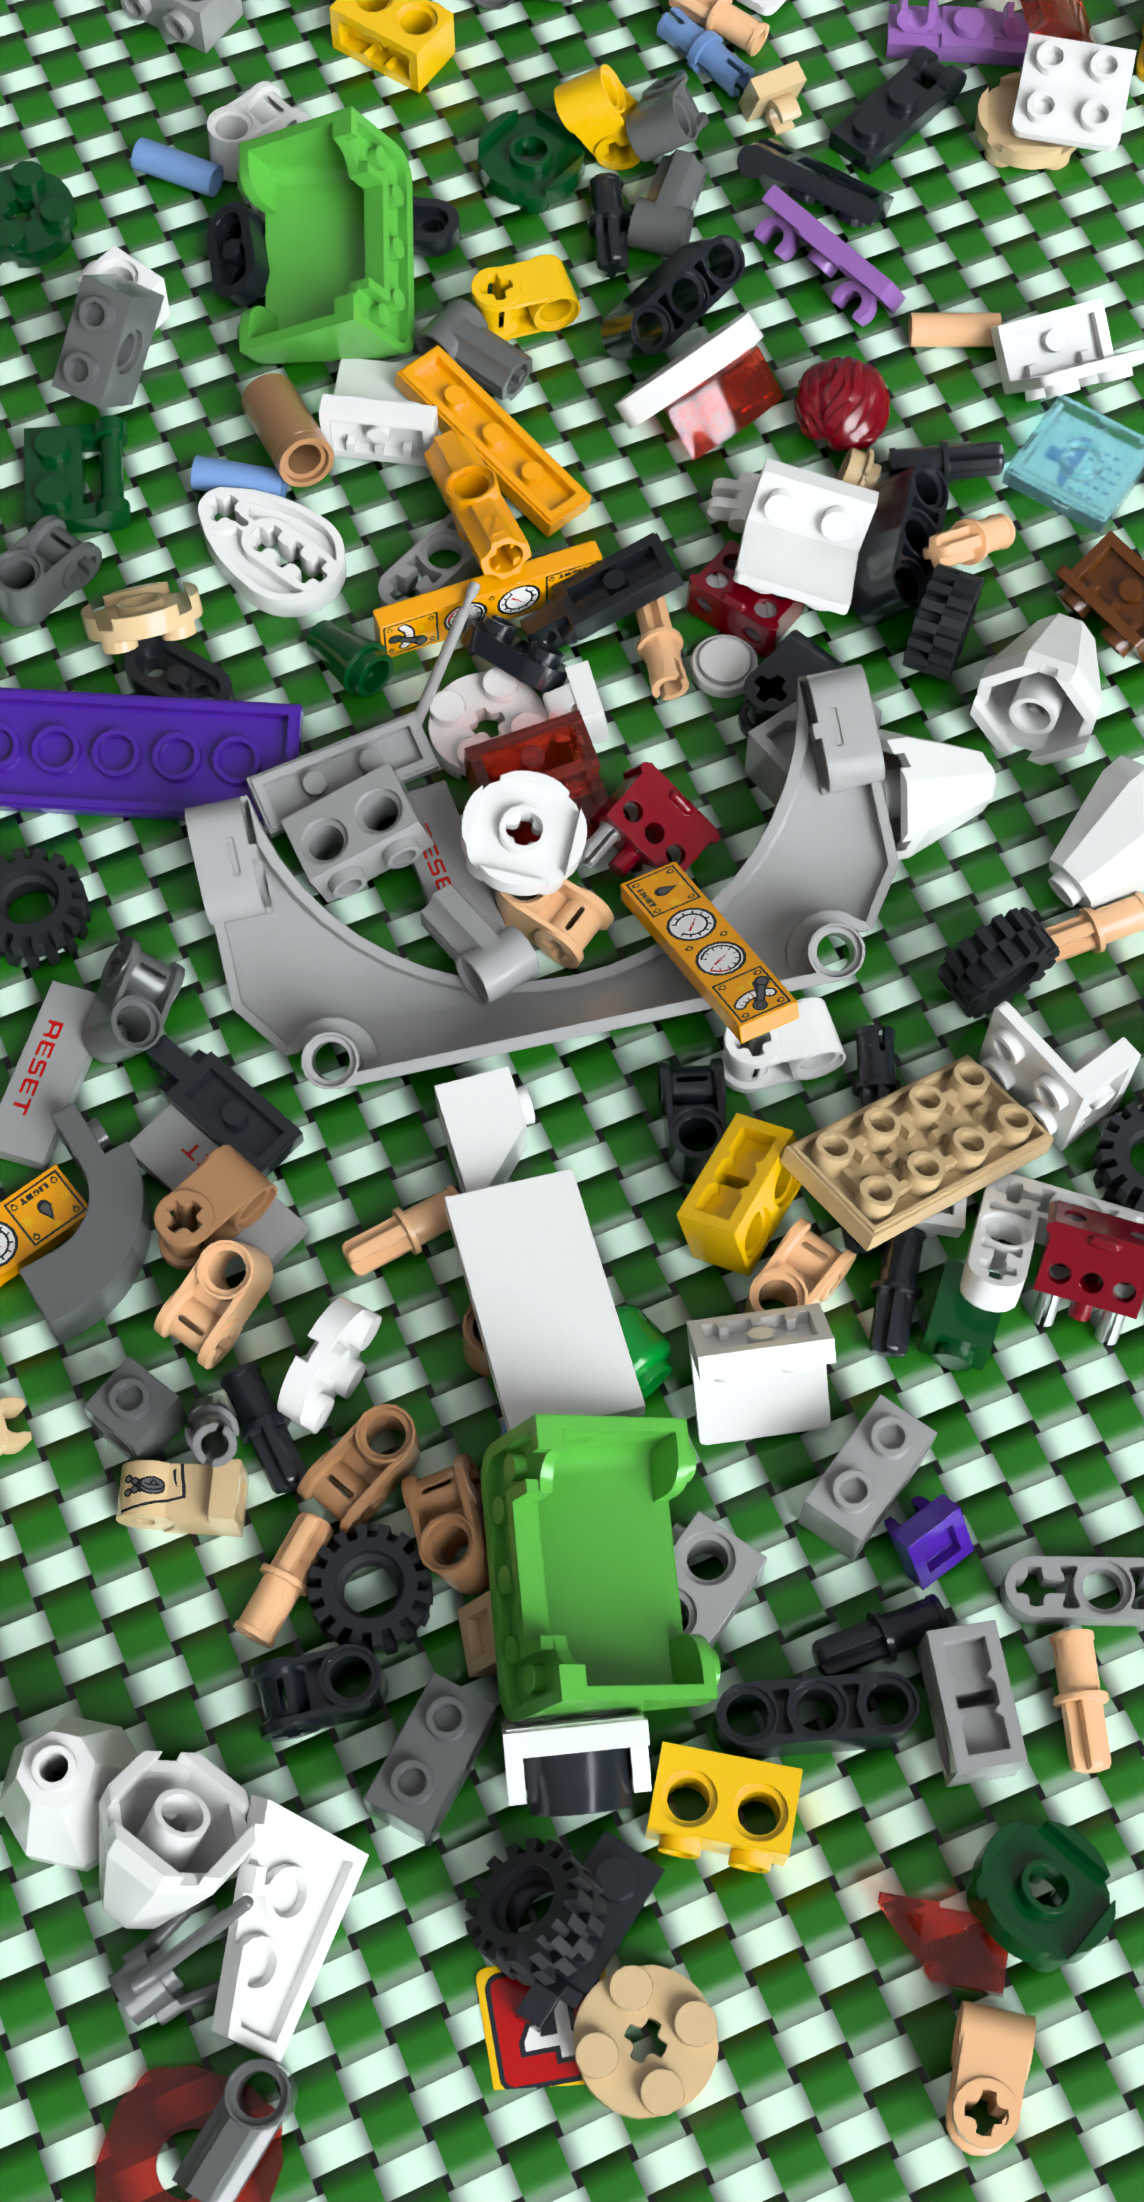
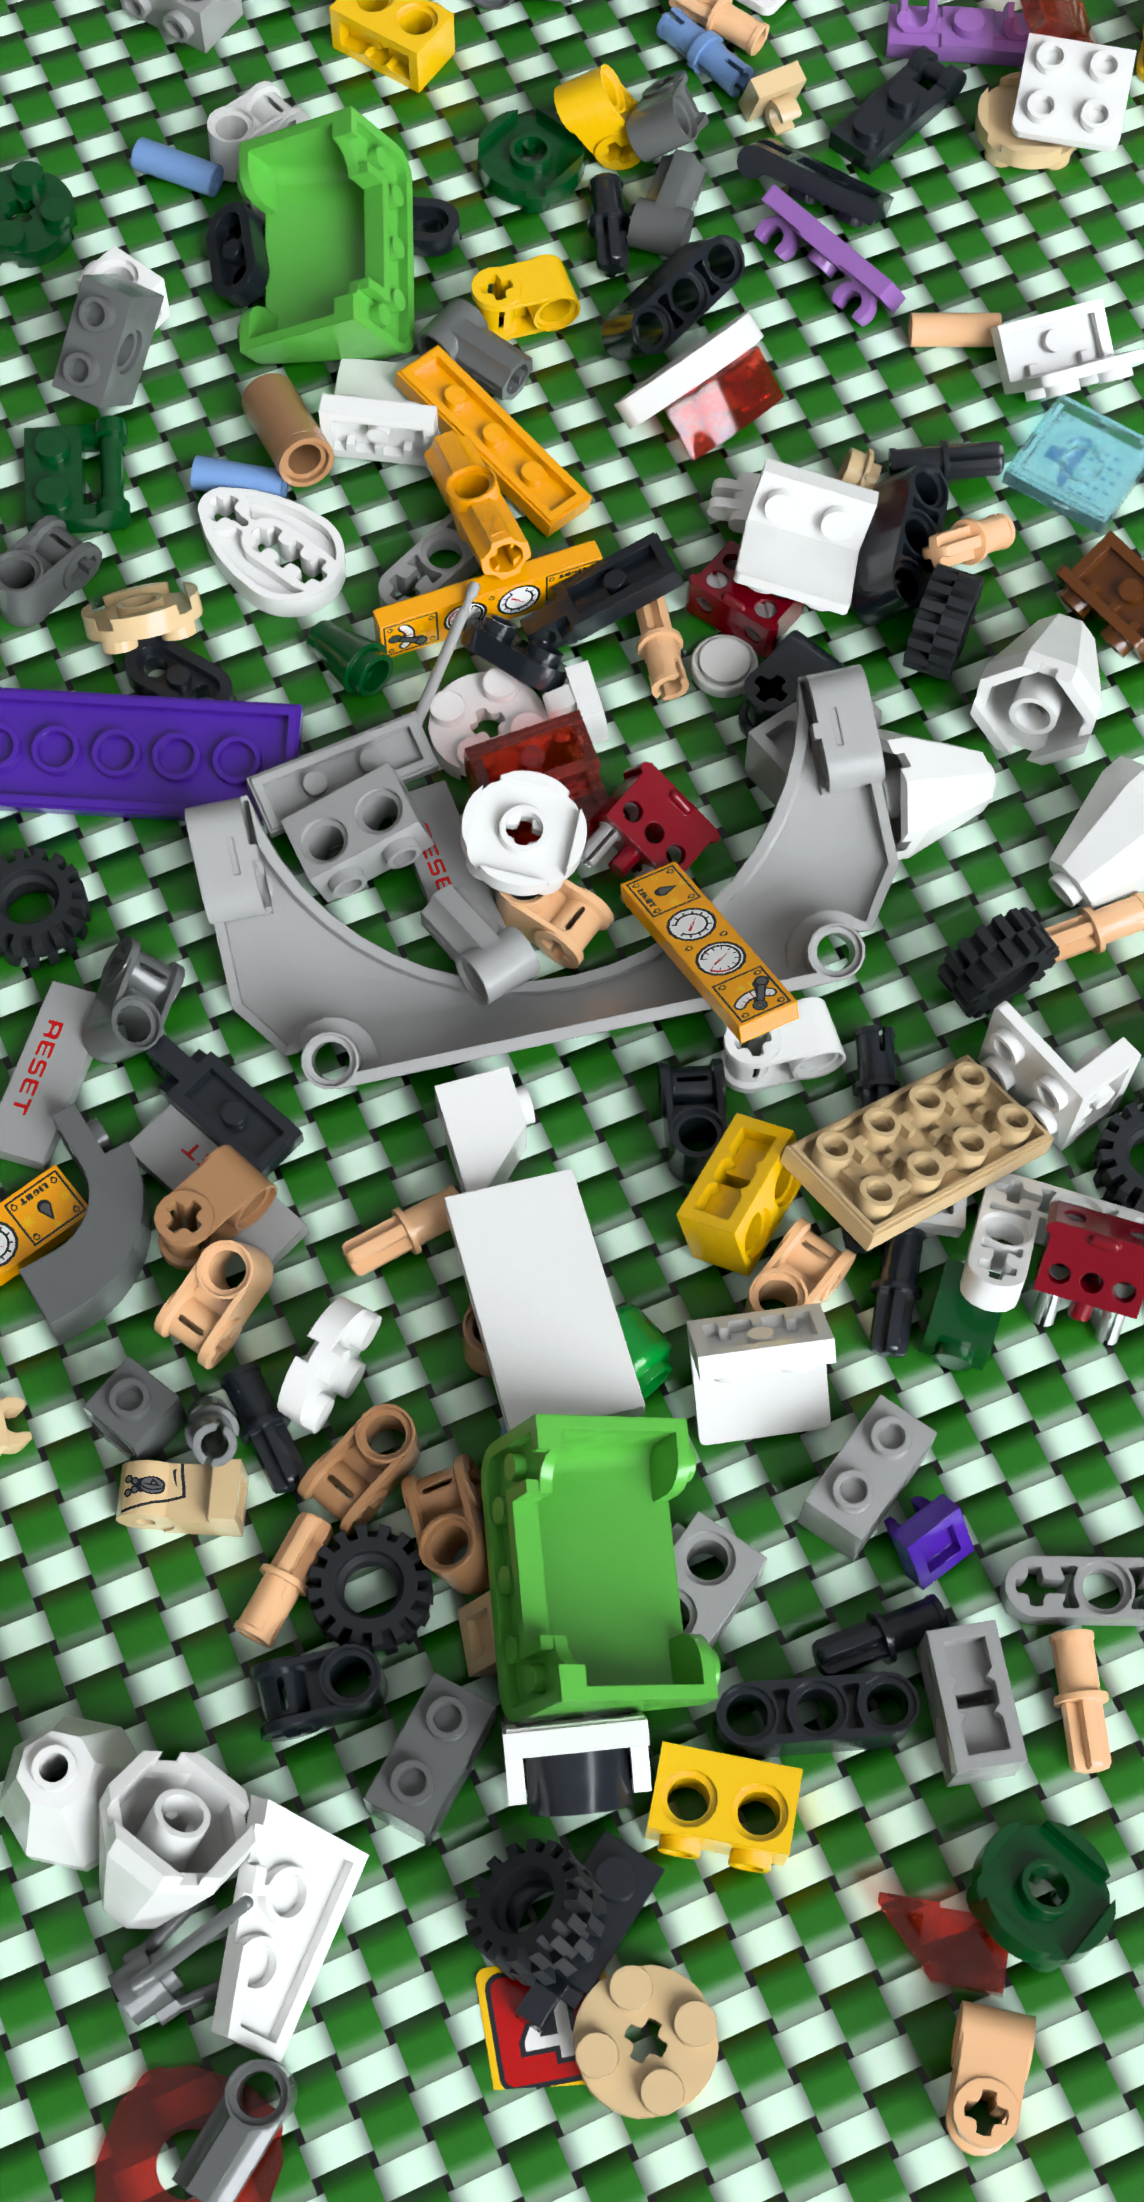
(842, 403): dark red hair -> none

